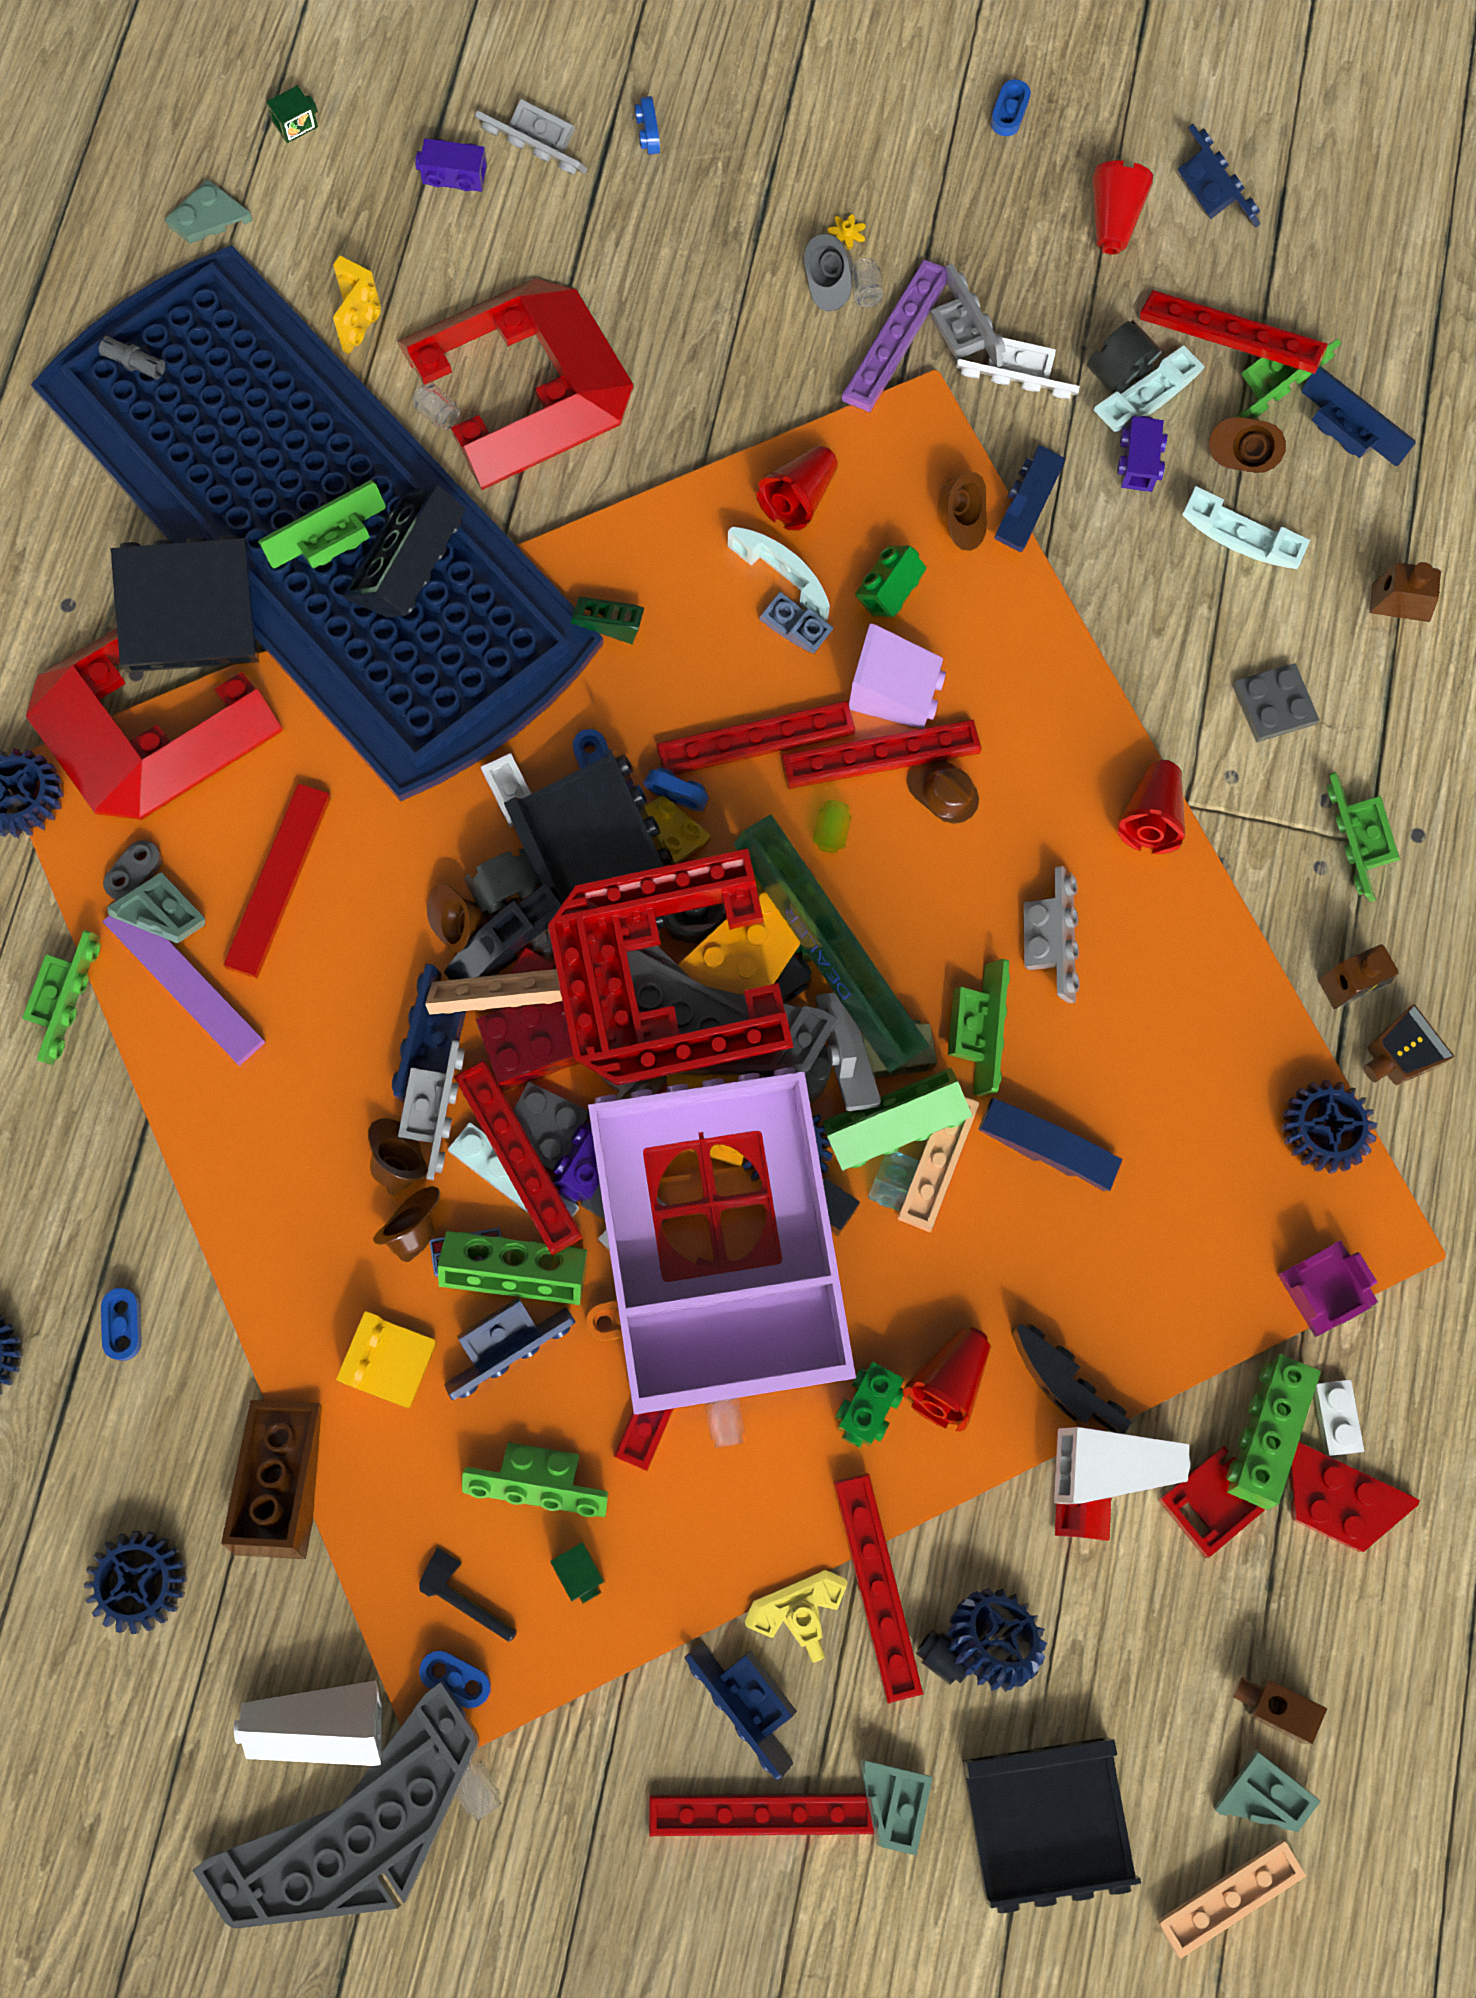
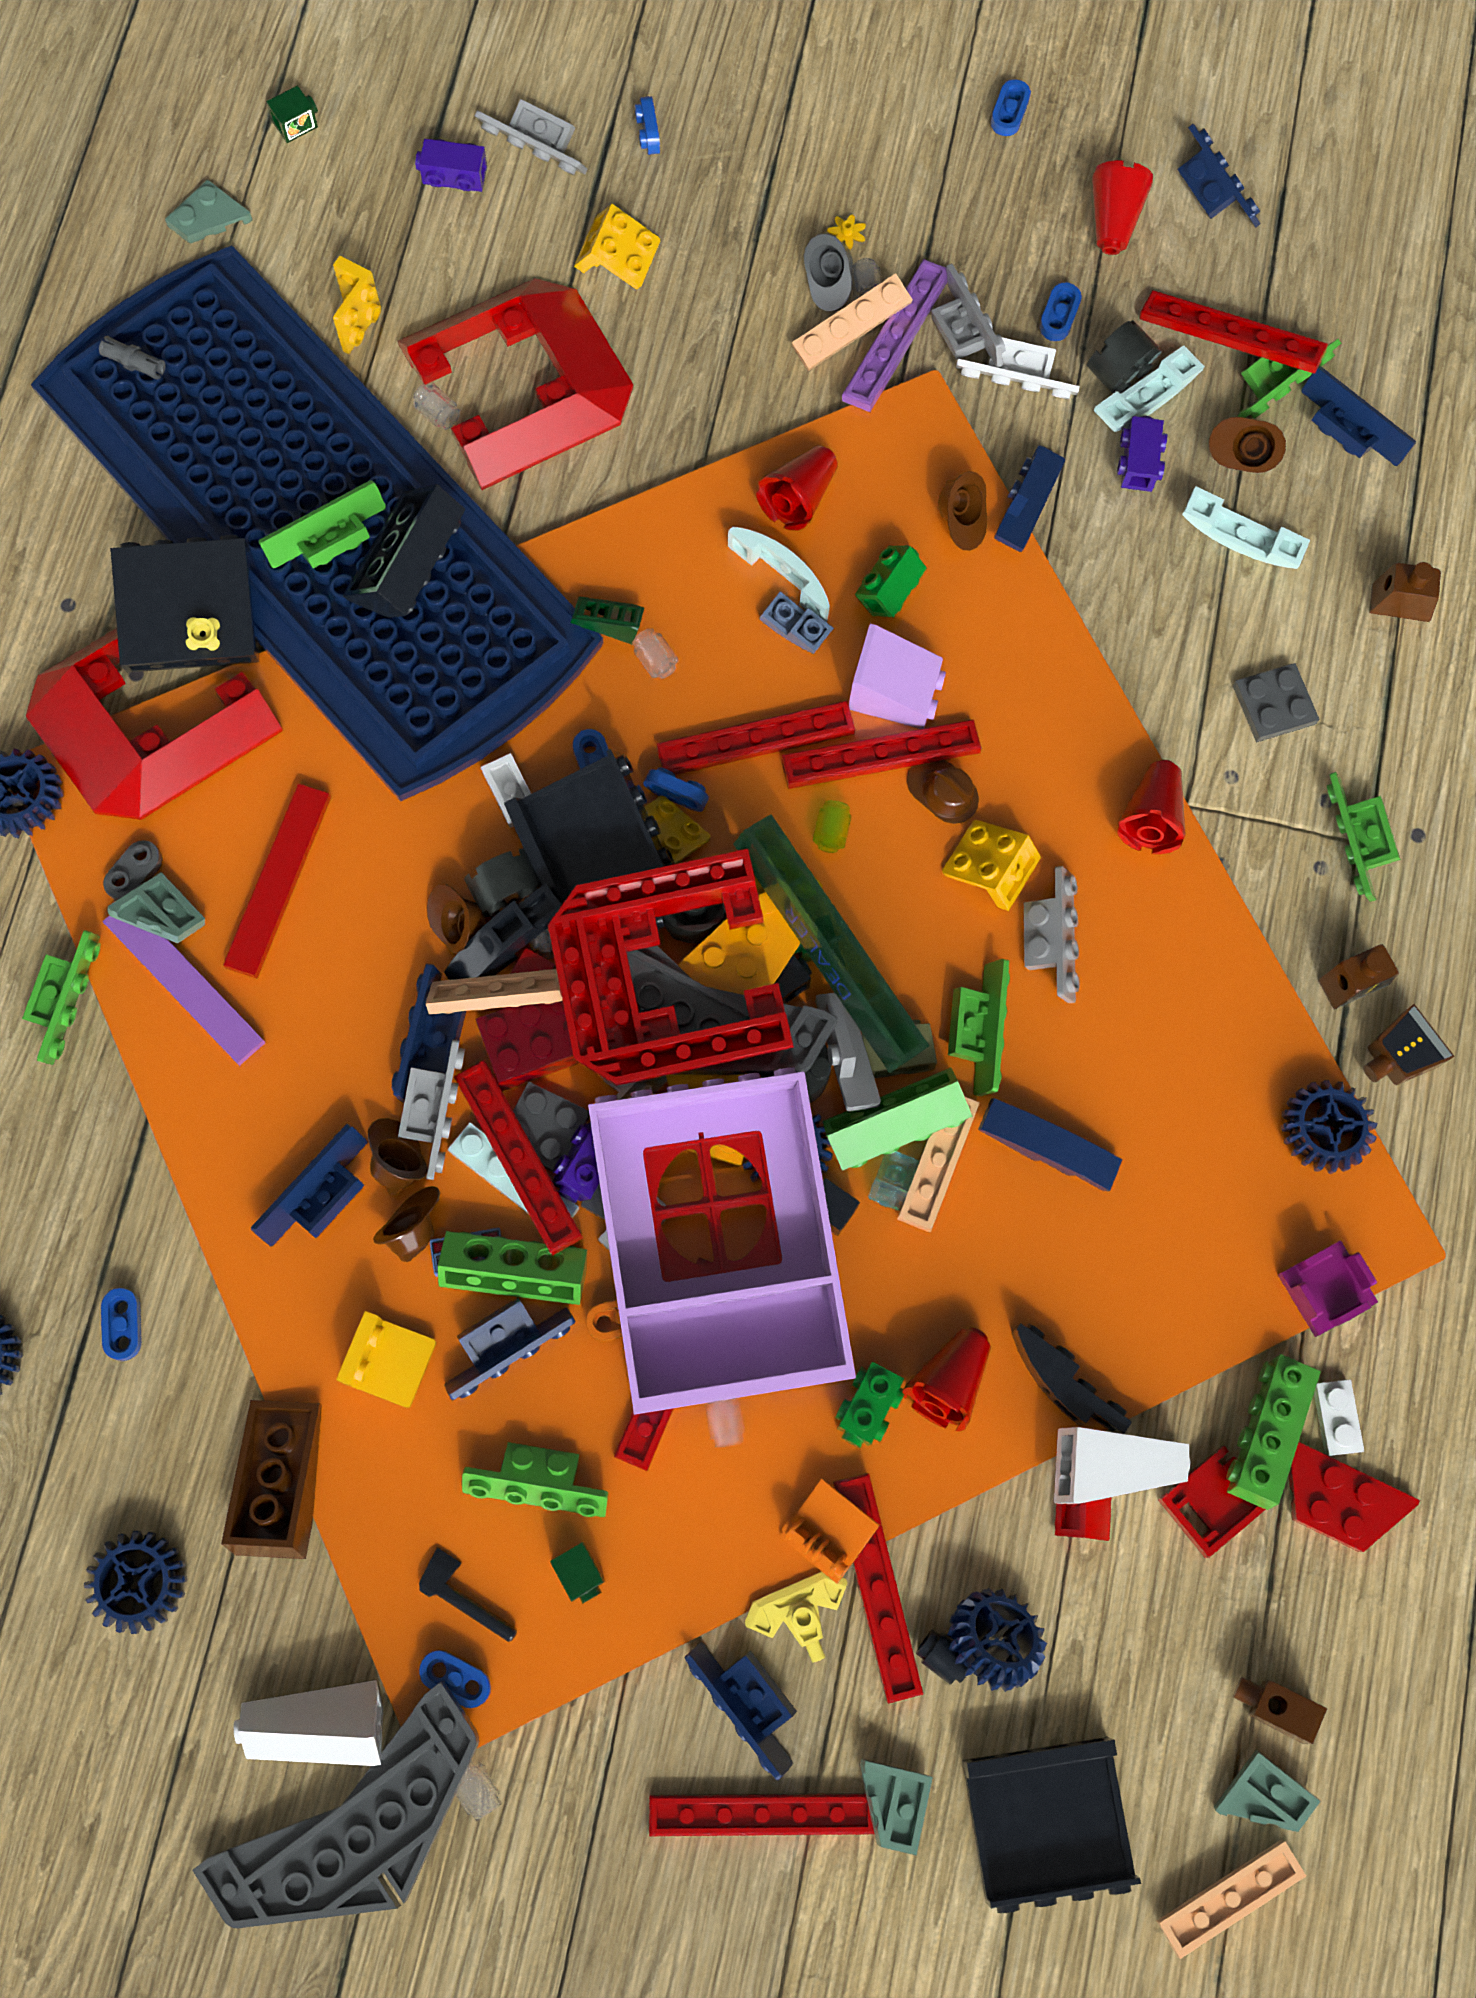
(196, 626): none -> light yellow plate
(317, 1192): none -> dark blue bracket
(619, 246): none -> yellow bracket
(655, 654): none -> clear brick
(829, 1531): none -> orange hinge
(852, 322): none -> light nougat plate
(993, 861): none -> yellow bracket
(1058, 313): none -> blue plate

